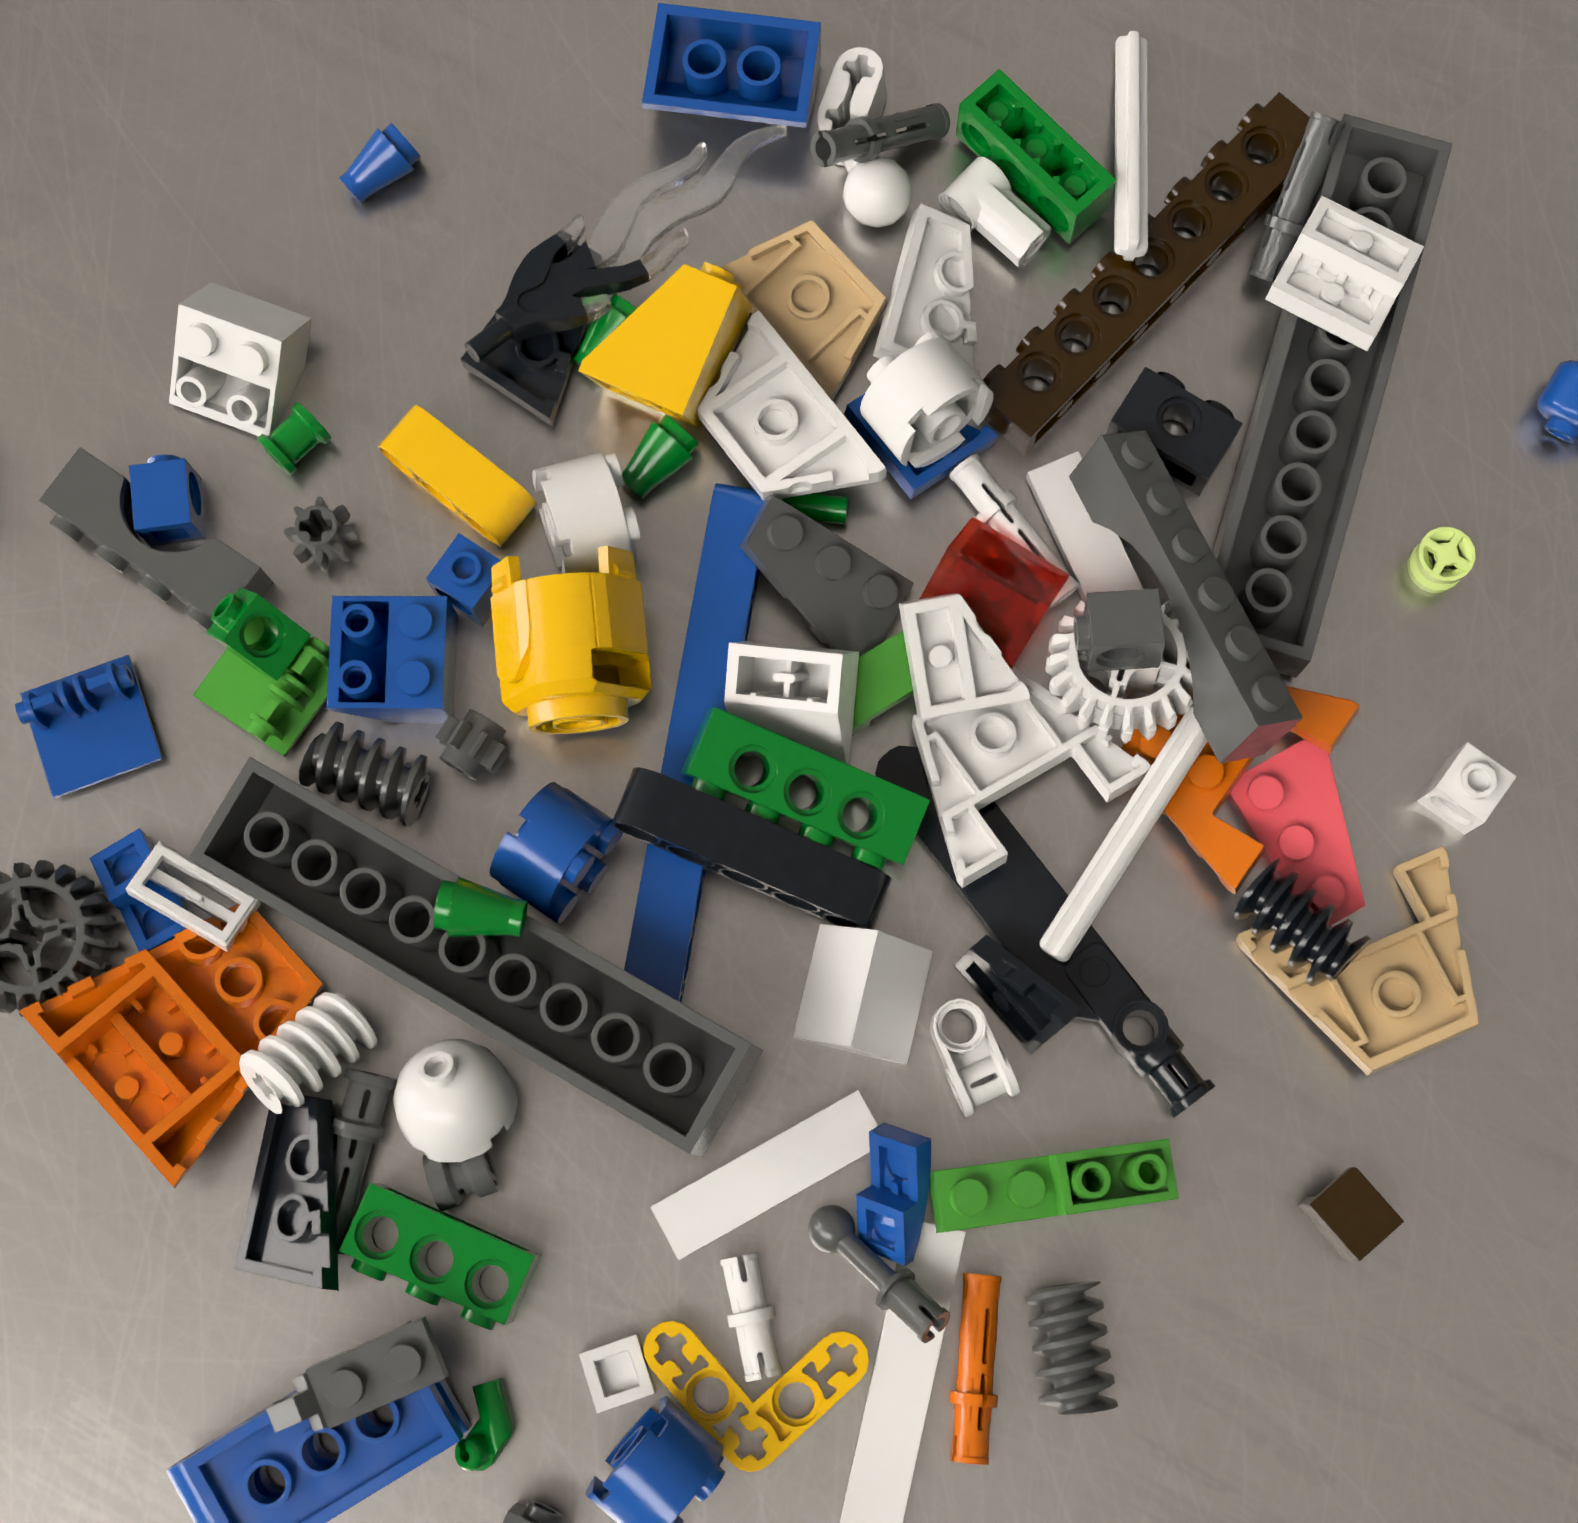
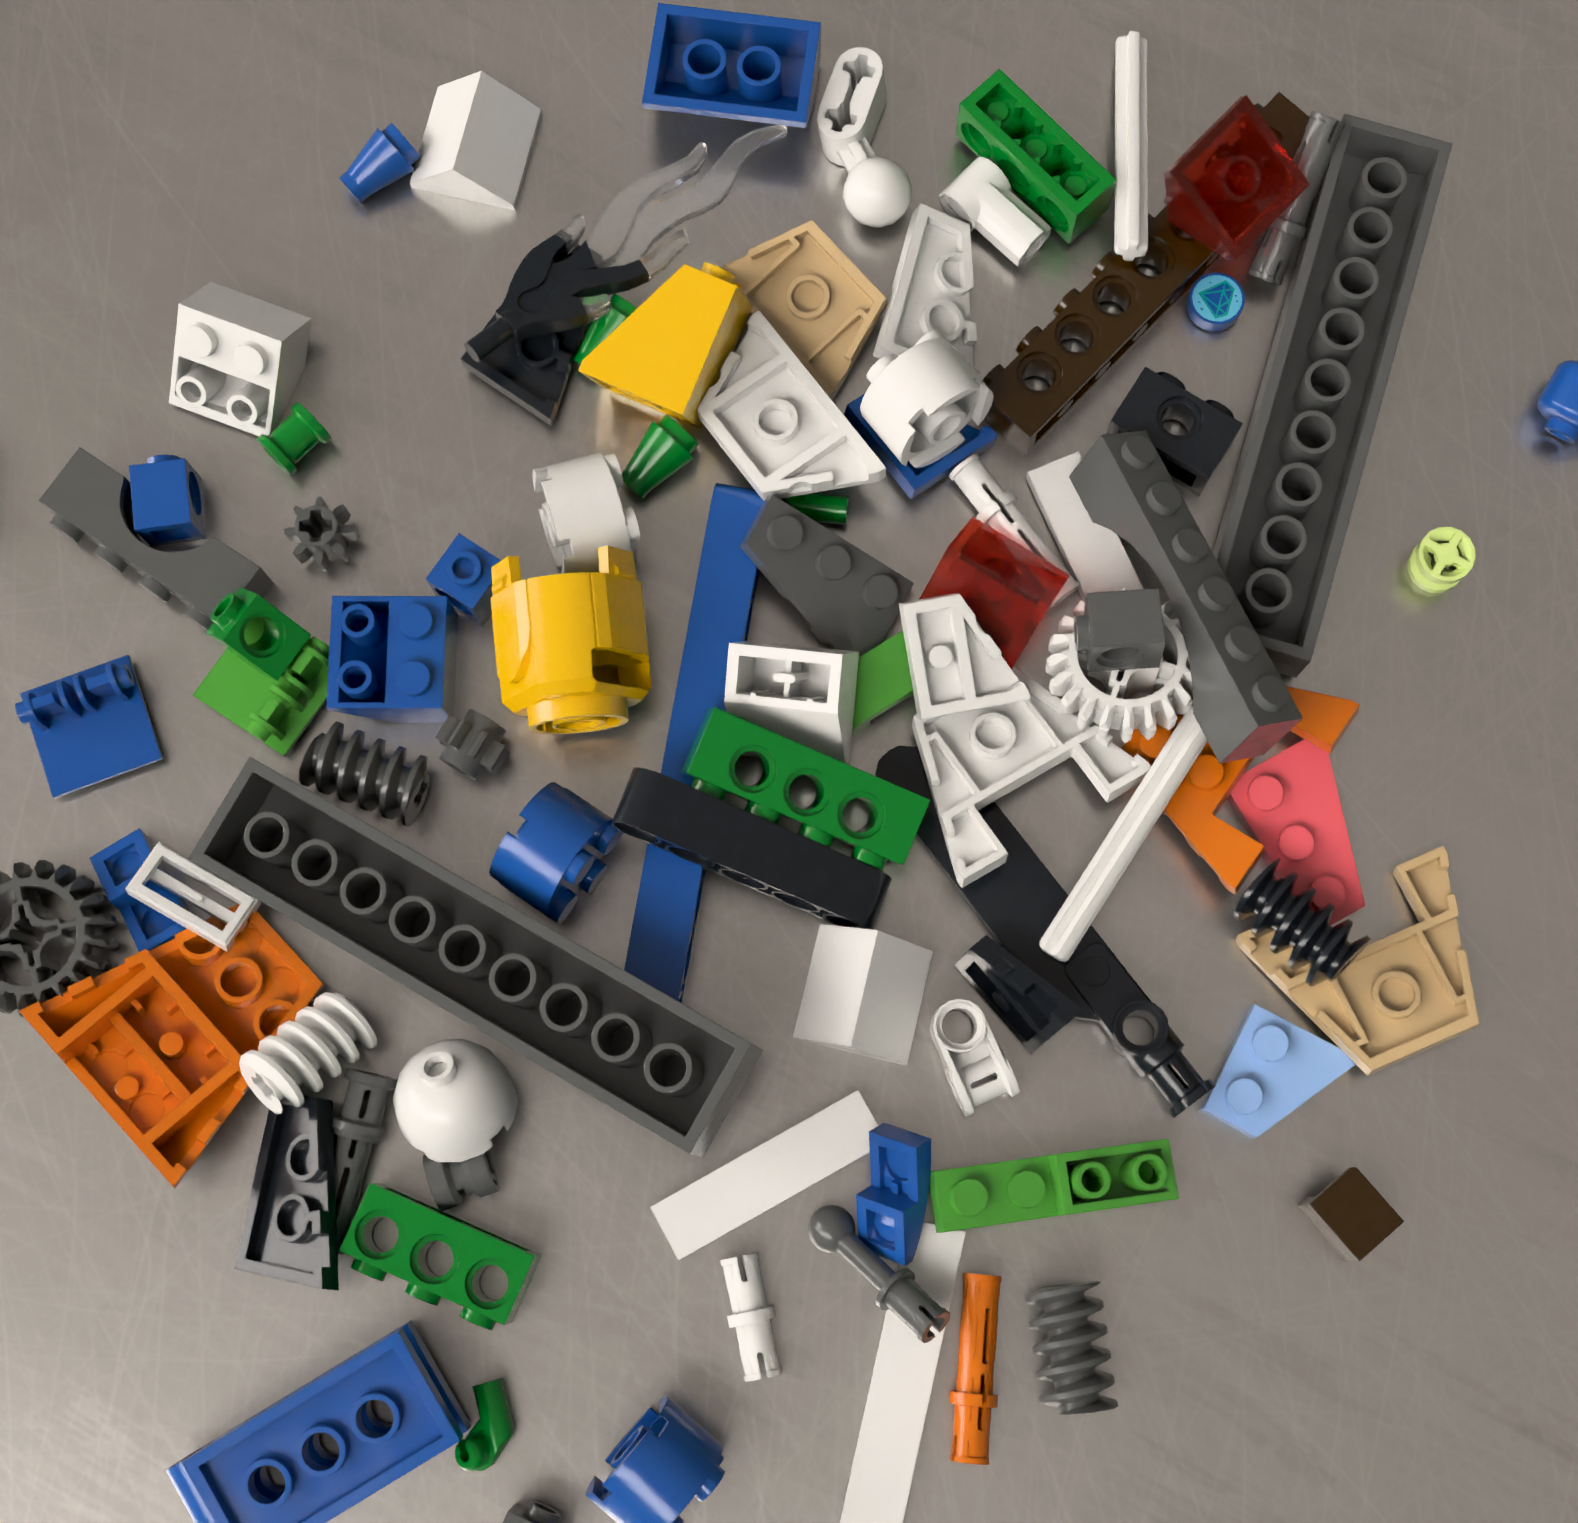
(362, 1378): dark grey hinge -> none
(457, 475): yellow beam -> none
(476, 910): green cone -> none
(477, 142): none -> white slope
(617, 1373): white tile -> none
(764, 1410): yellow beam -> none
(839, 143): dark grey pin -> none
(1215, 302): none -> tile
(1232, 182): none -> clear red slope
(1271, 1072): none -> light blue wing
(1344, 273): white slope -> none
(1466, 788): white brick -> none

